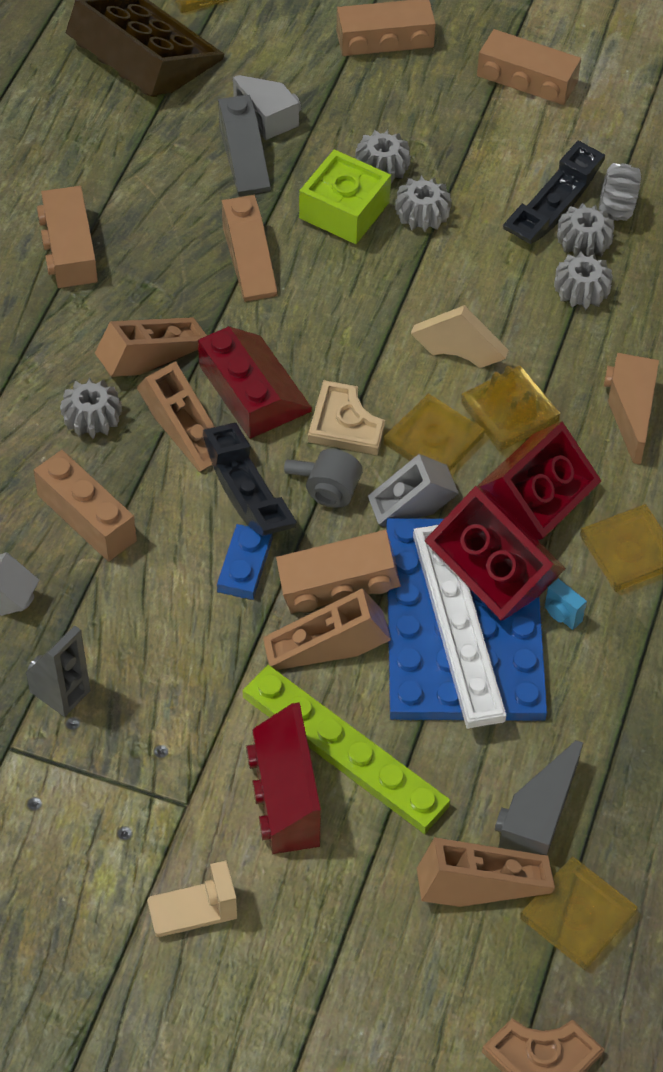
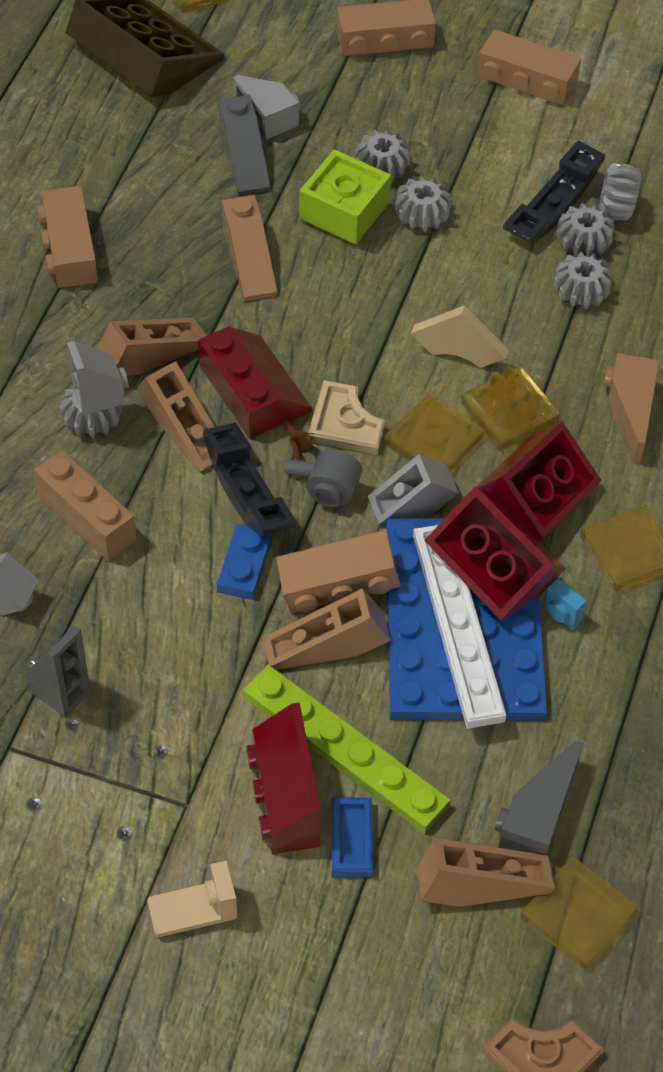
(96, 378): none -> light grey slope
(299, 440): none -> reddish brown hand
(352, 837): none -> blue tile

